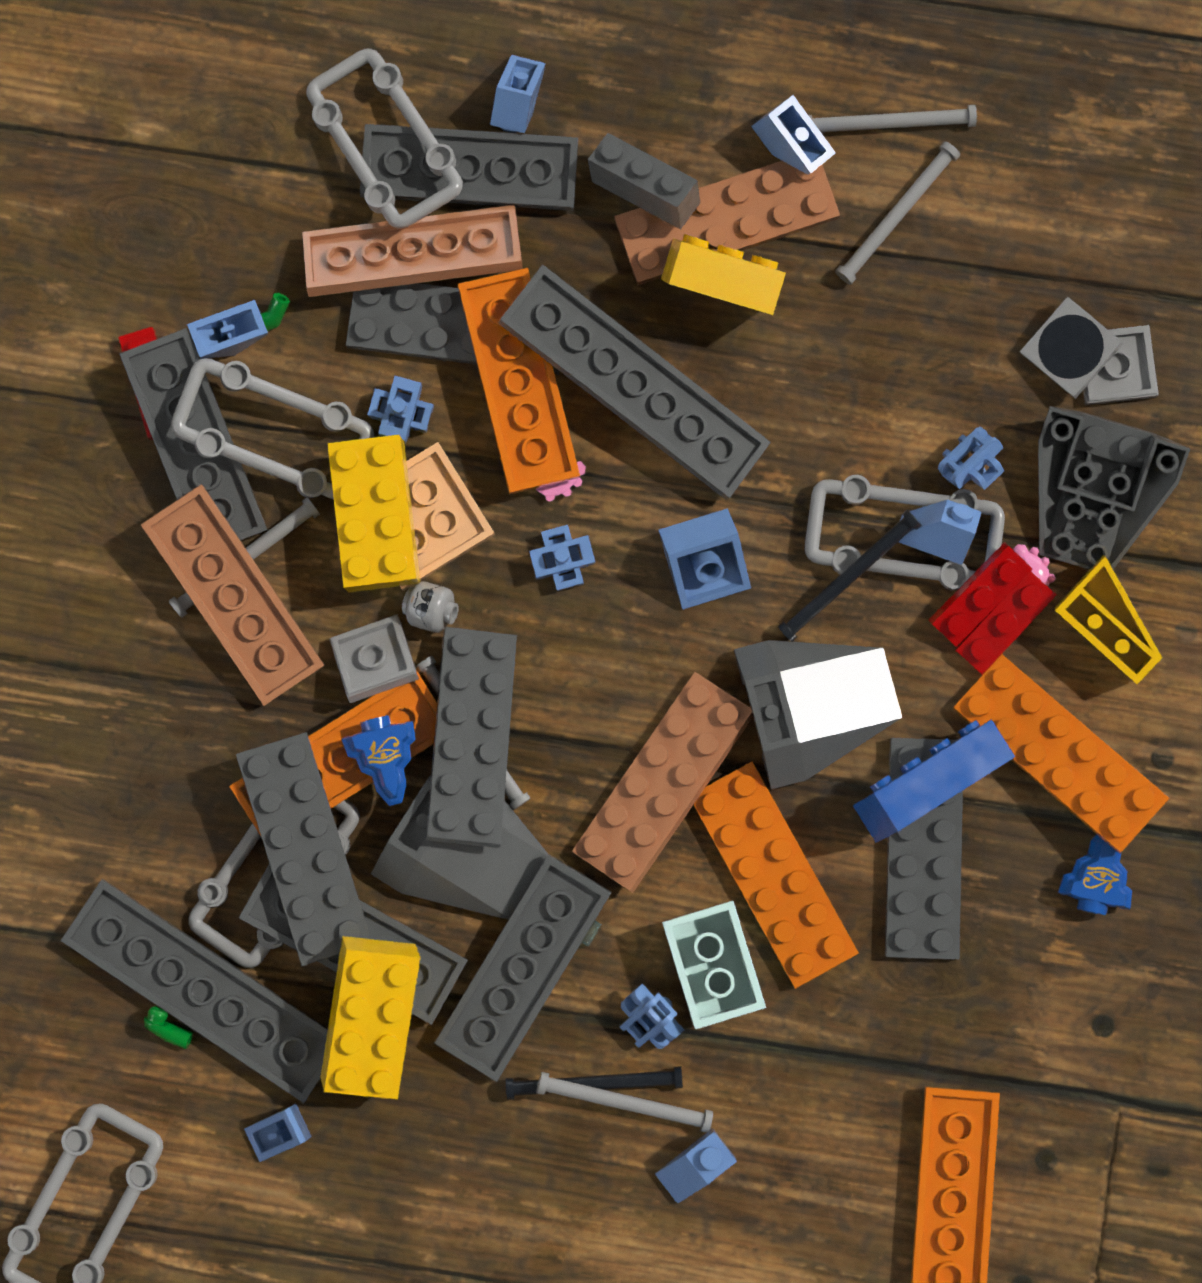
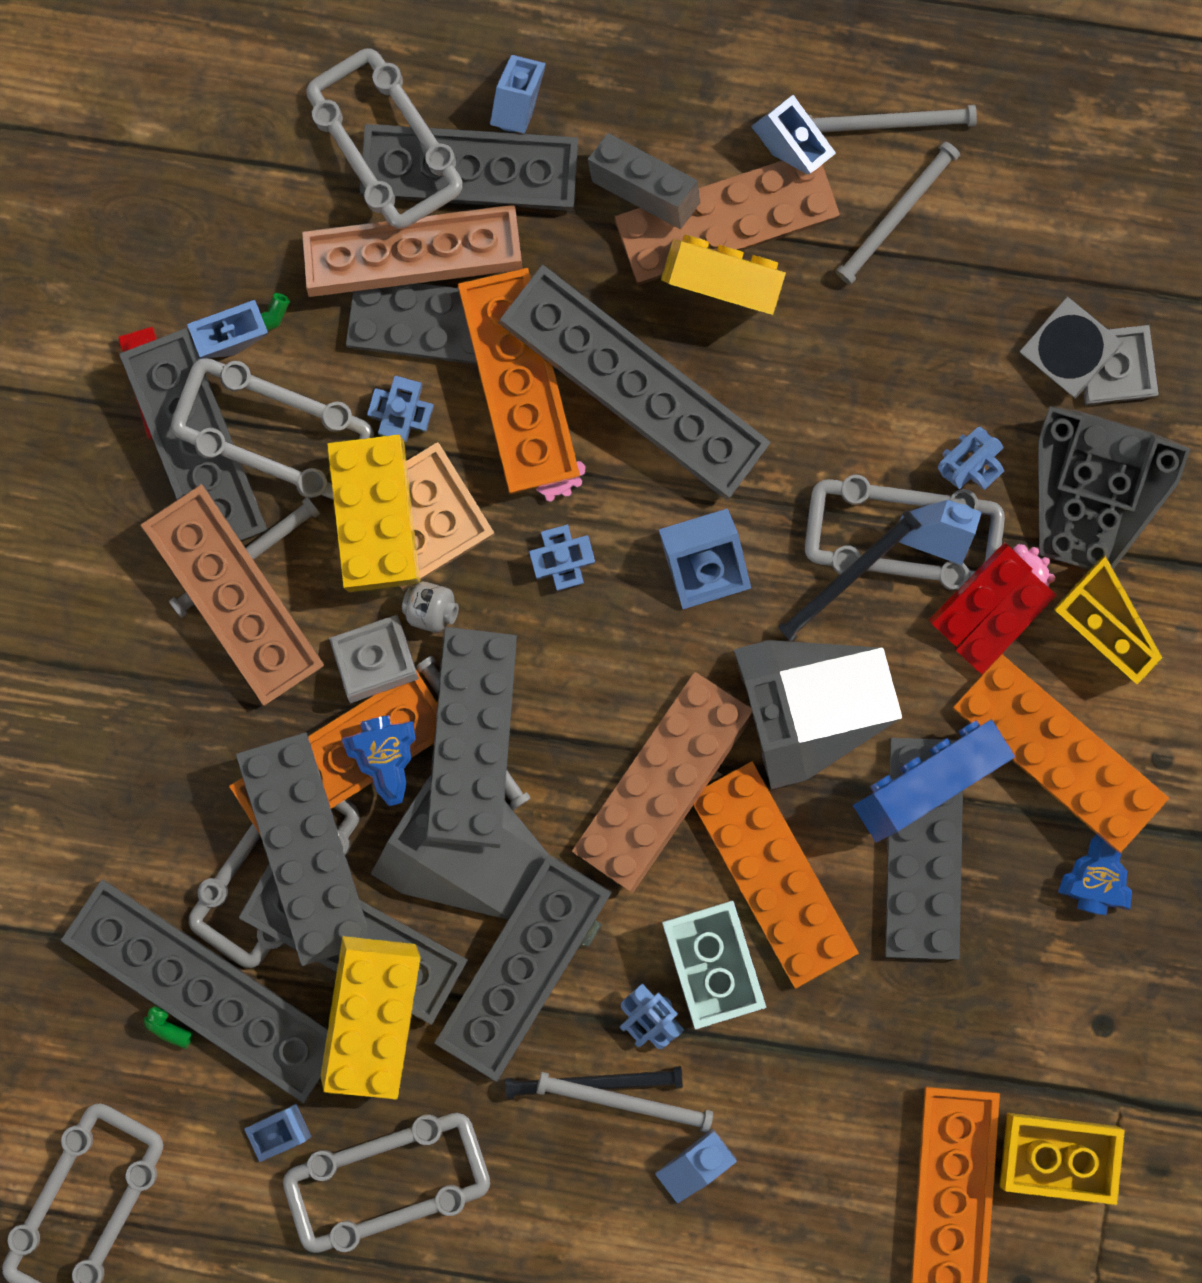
(346, 1233): none -> light grey bar
(1061, 1158): none -> yellow brick

